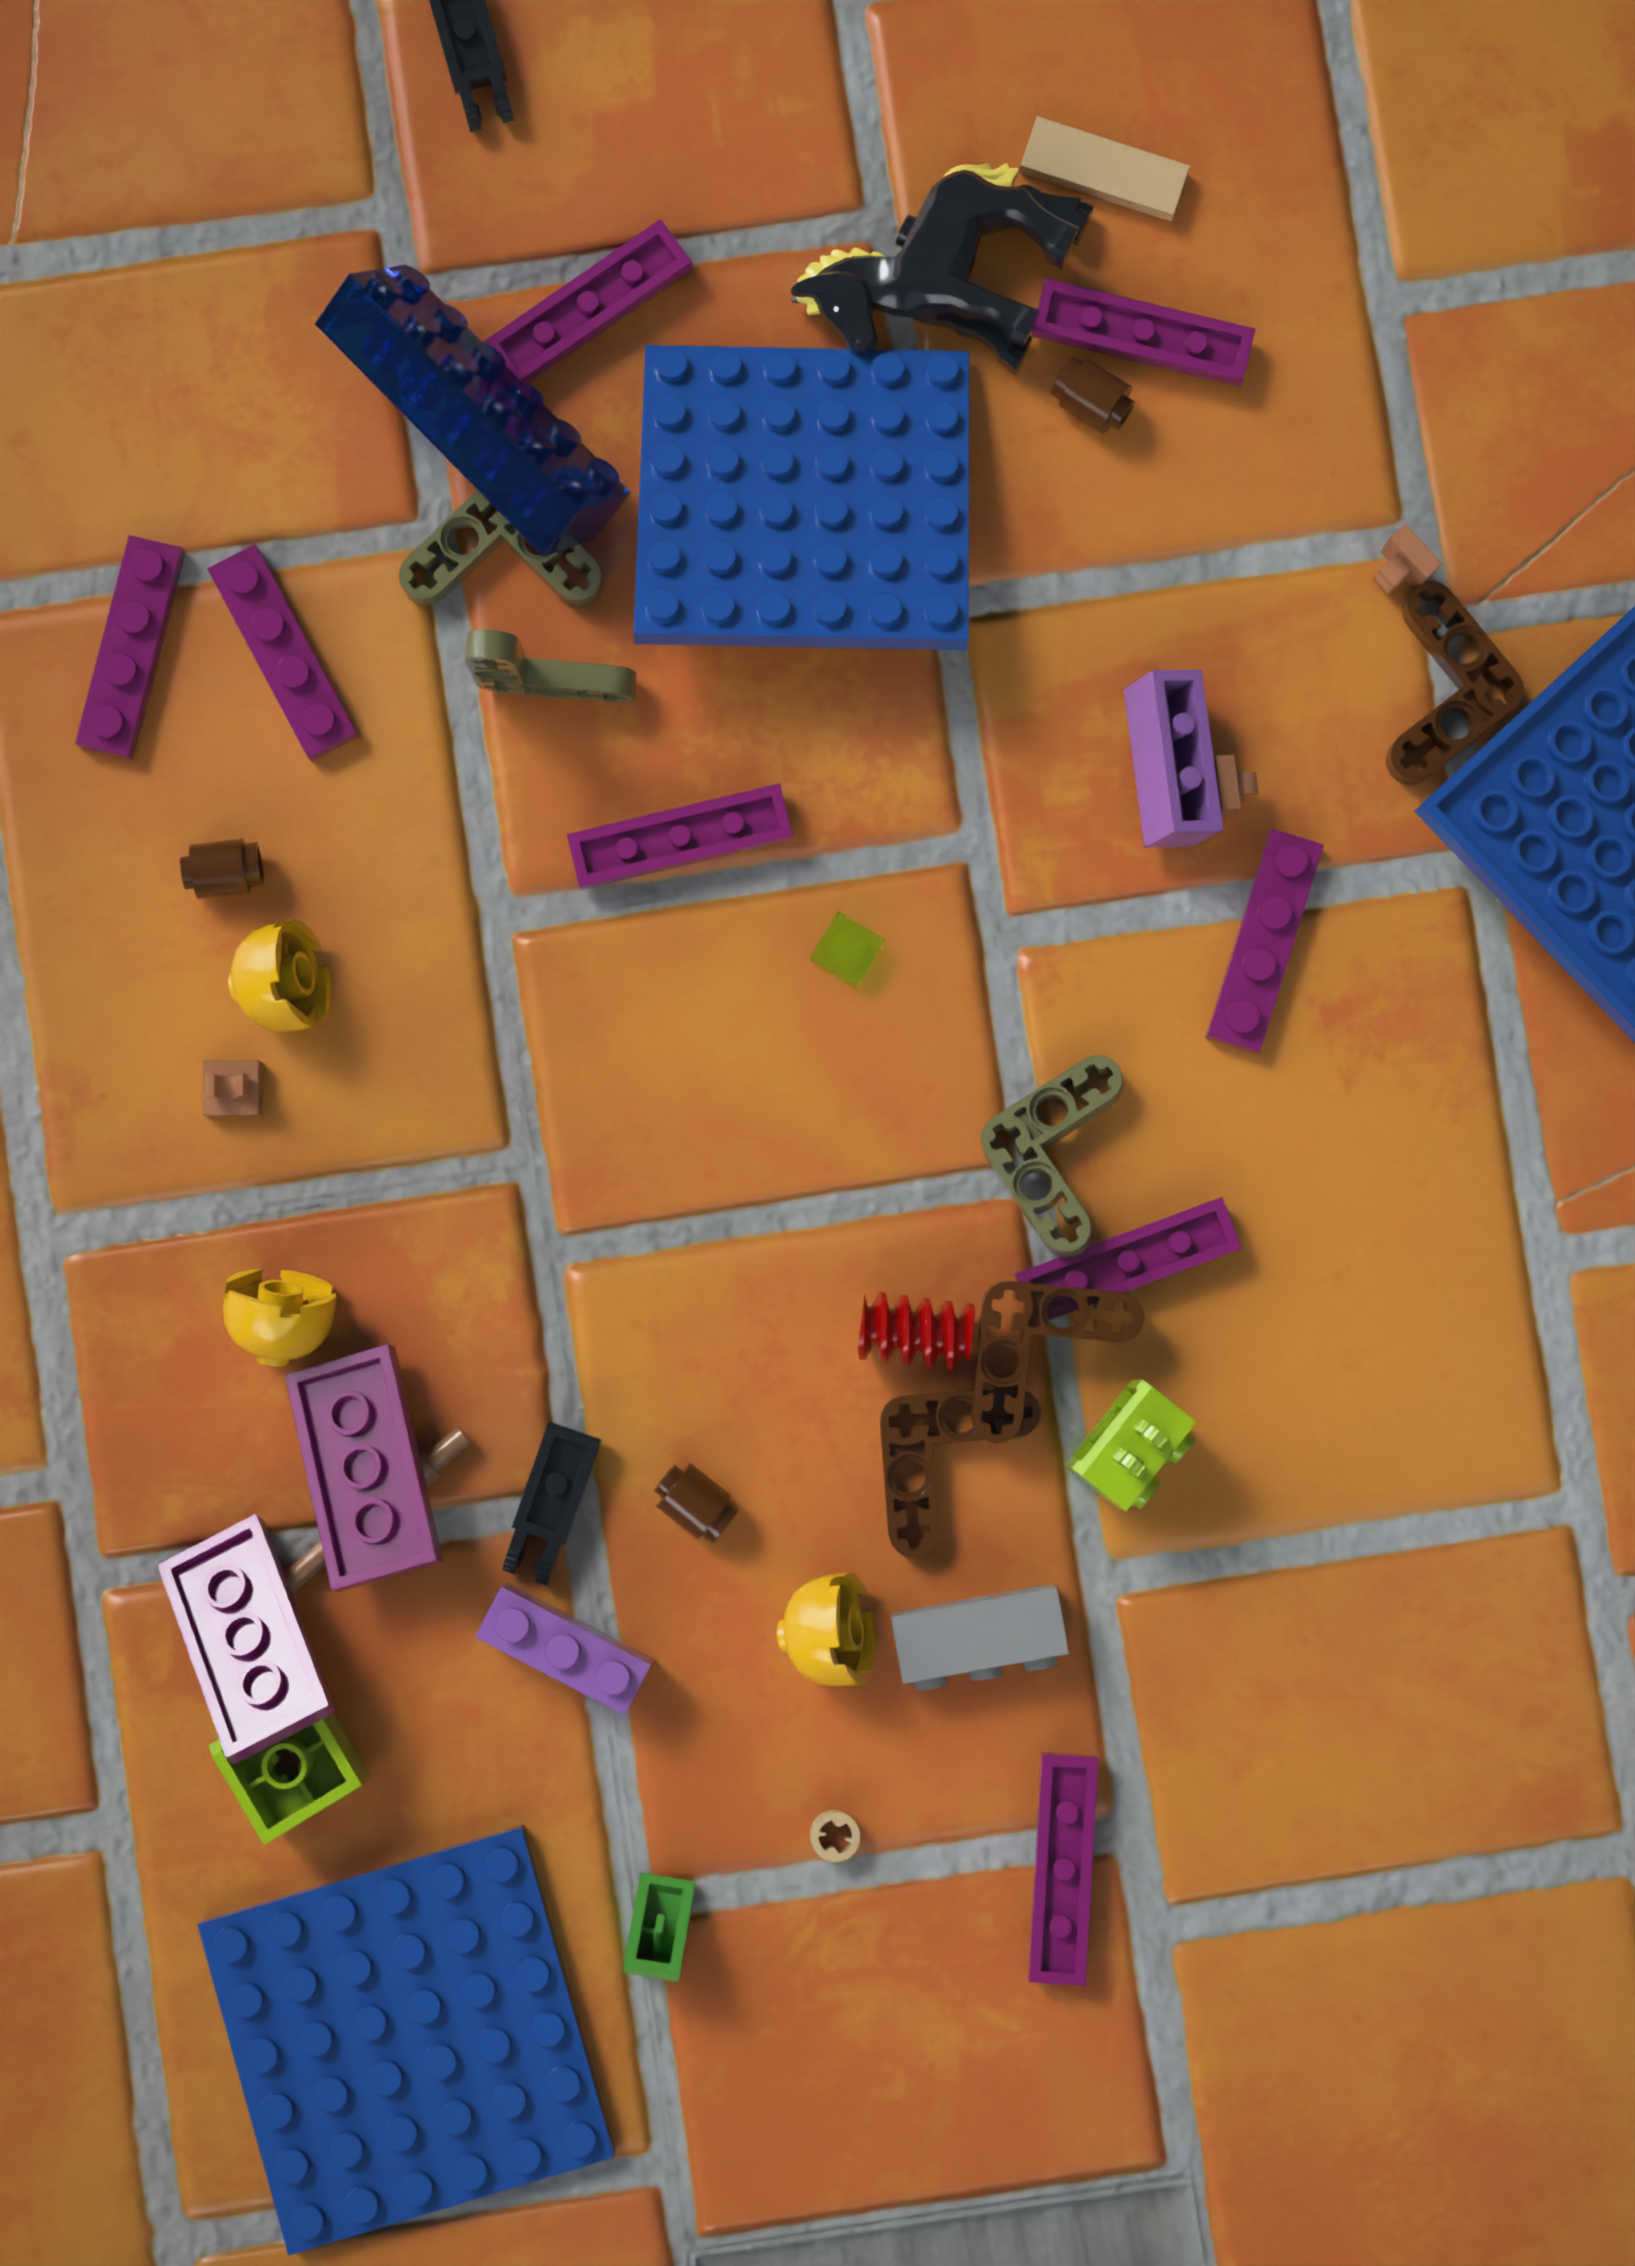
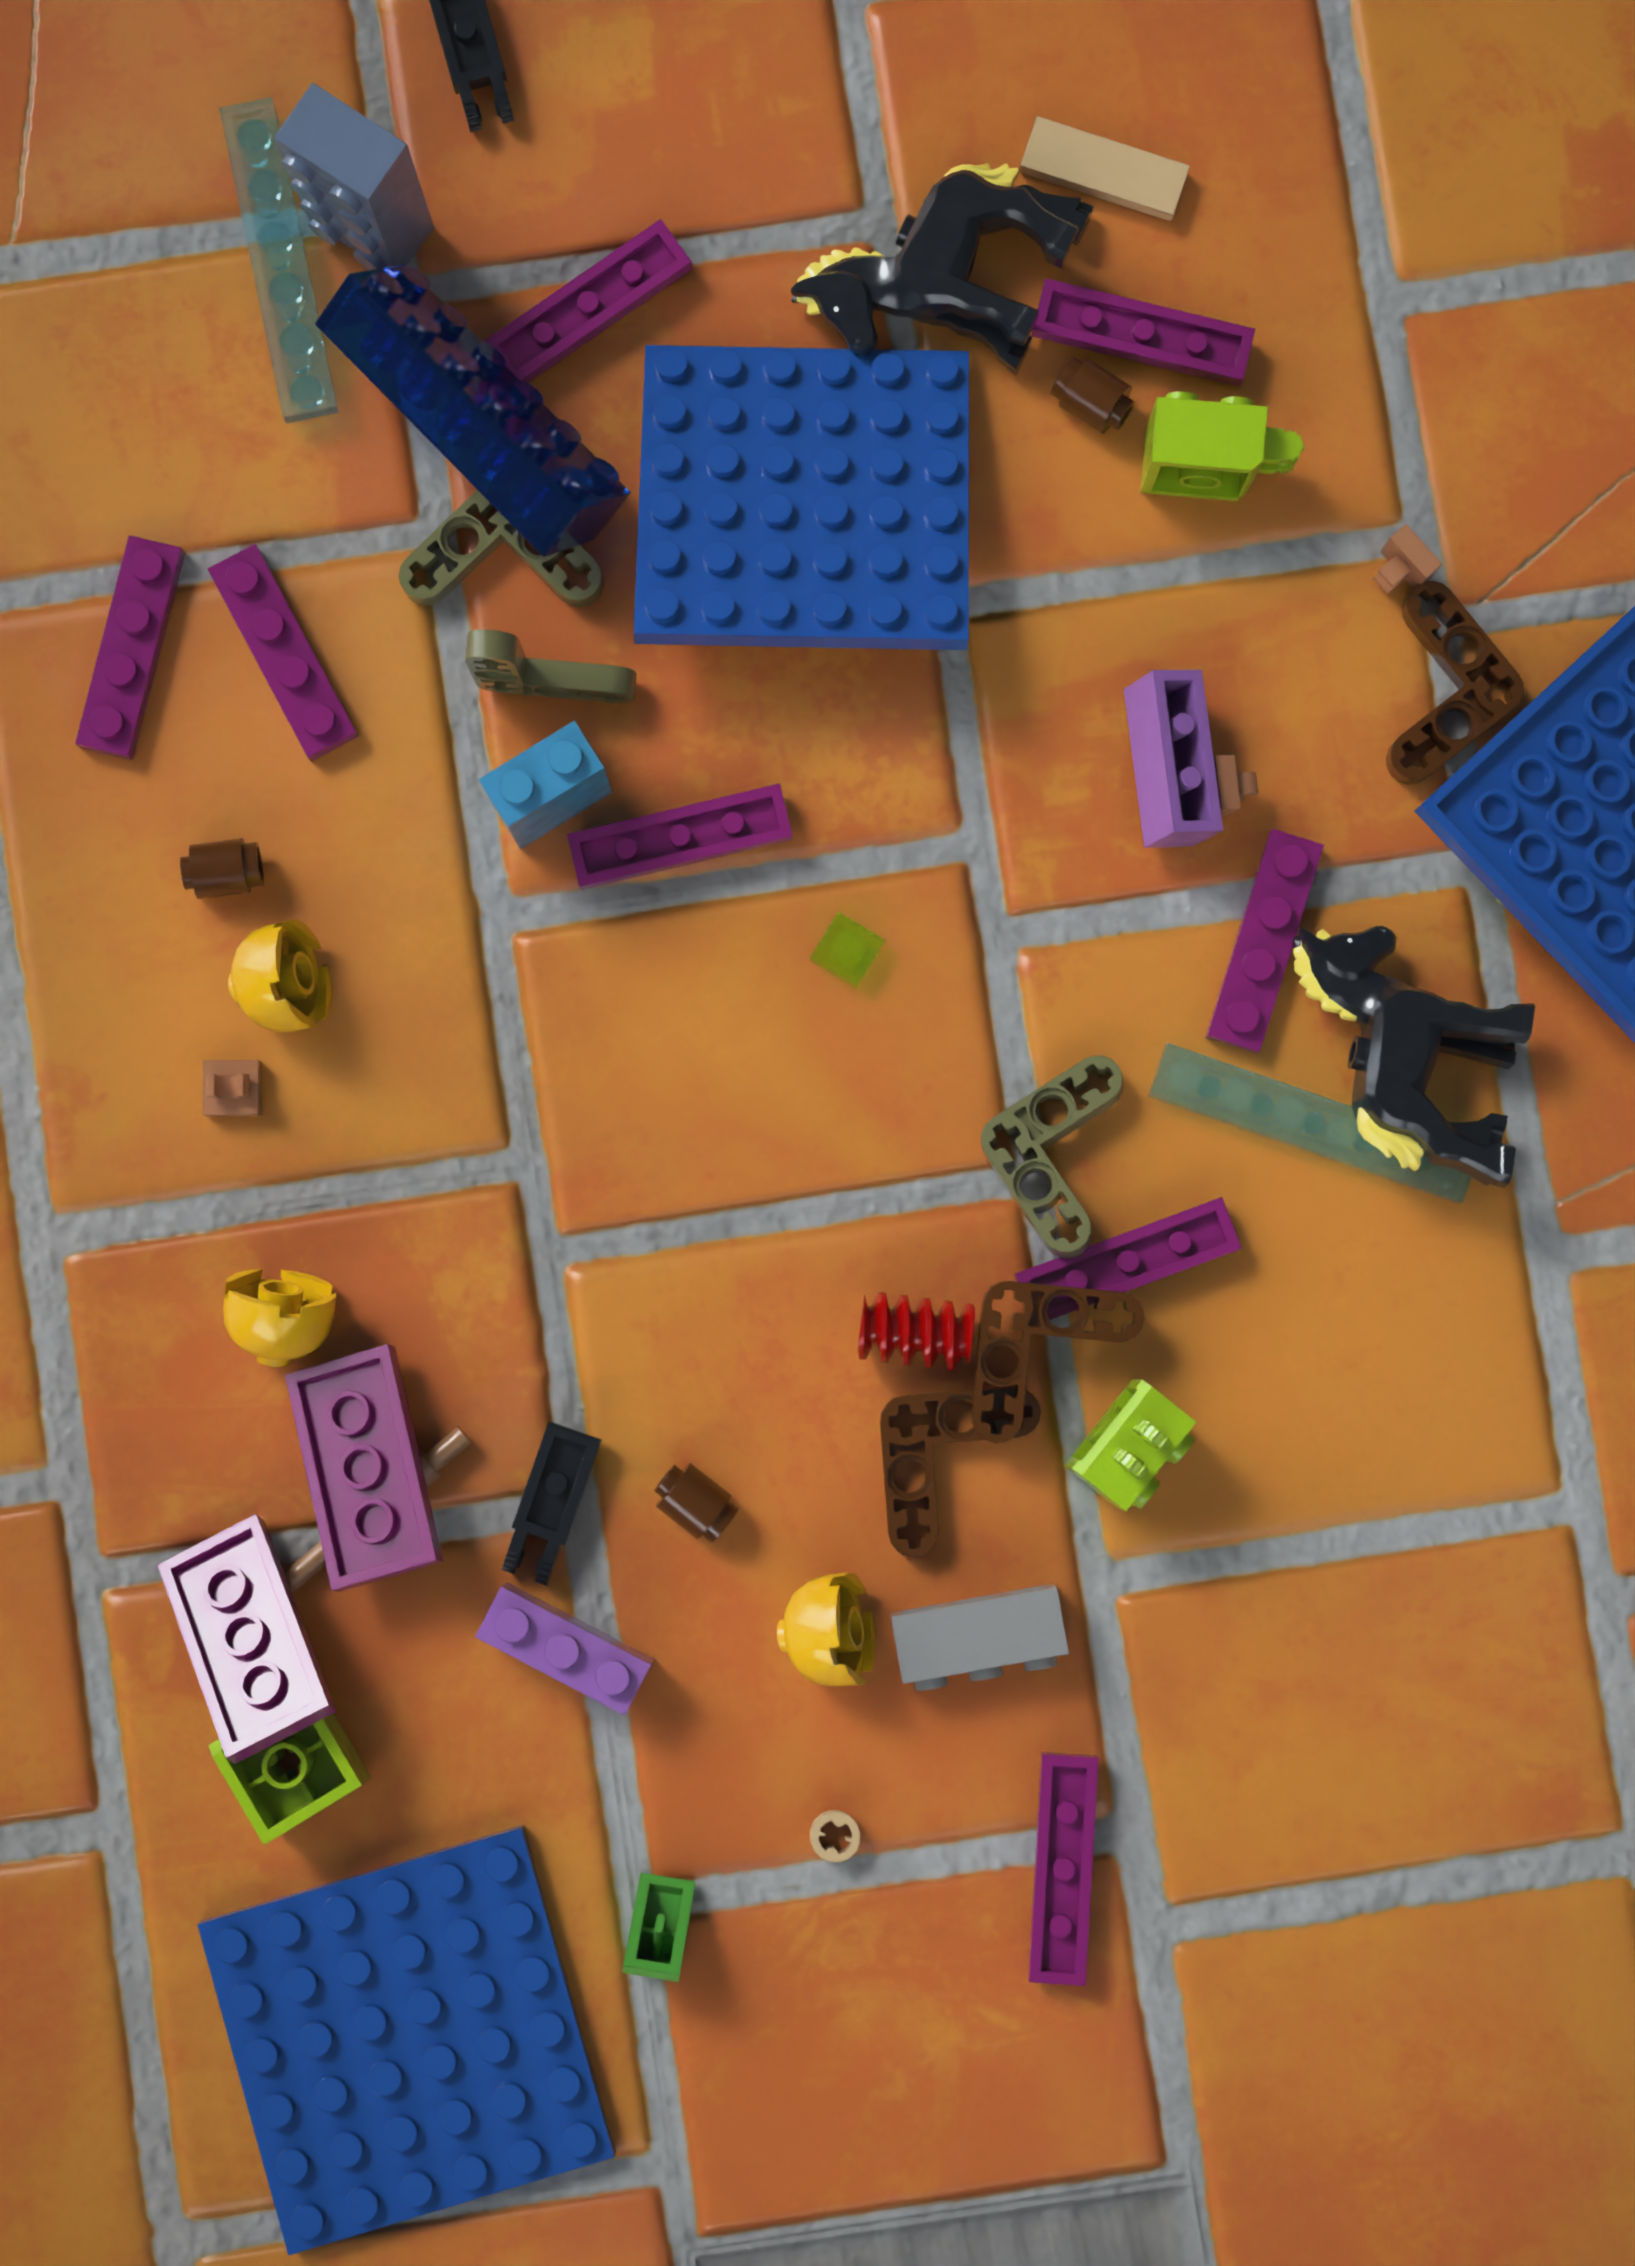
(279, 261): none -> clear light blue plate
(354, 181): none -> sand blue brick
(547, 784): none -> dark azure brick
(1212, 447): none -> lime hinge
(1288, 1117): none -> clear light blue plate
(1399, 1050): none -> black animal

